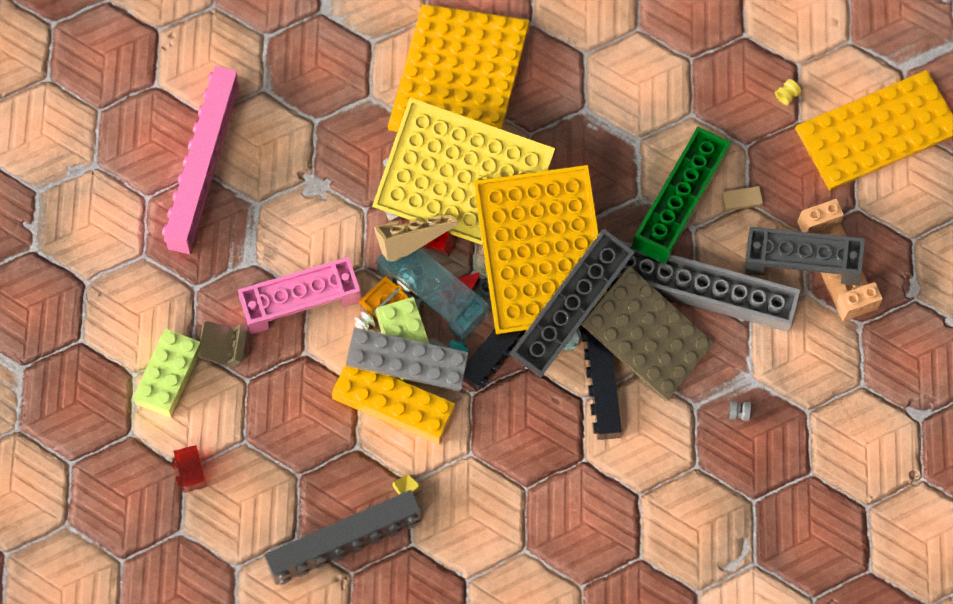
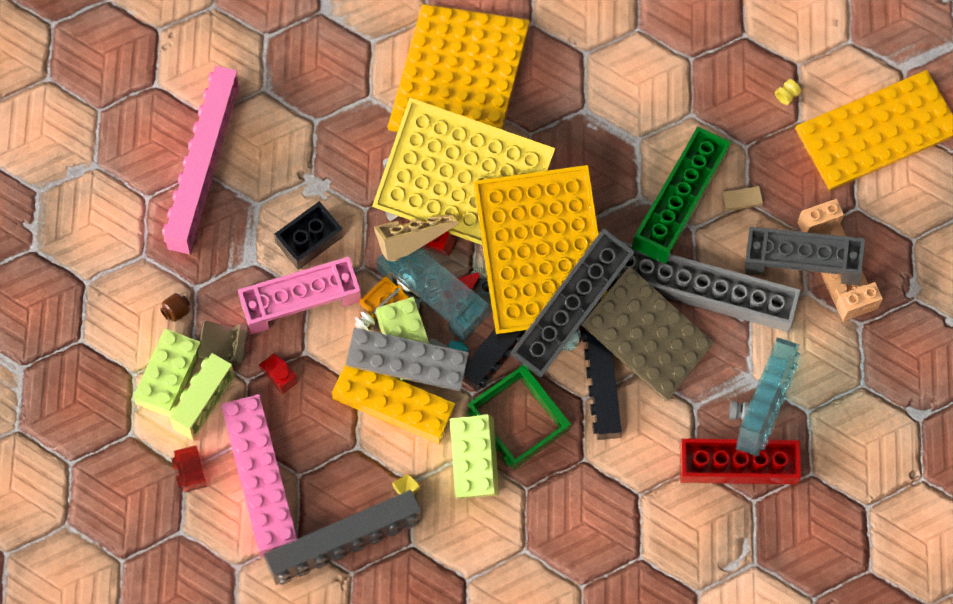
(175, 307): none -> reddish brown head
(202, 396): none -> yellowish green brick
(259, 473): none -> bright pink brick
(278, 373): none -> red slope
(308, 235): none -> black brick
(474, 457): none -> yellowish green brick
(543, 399): none -> green window
(722, 463): none -> red brick
(768, 397): none -> clear light blue brick

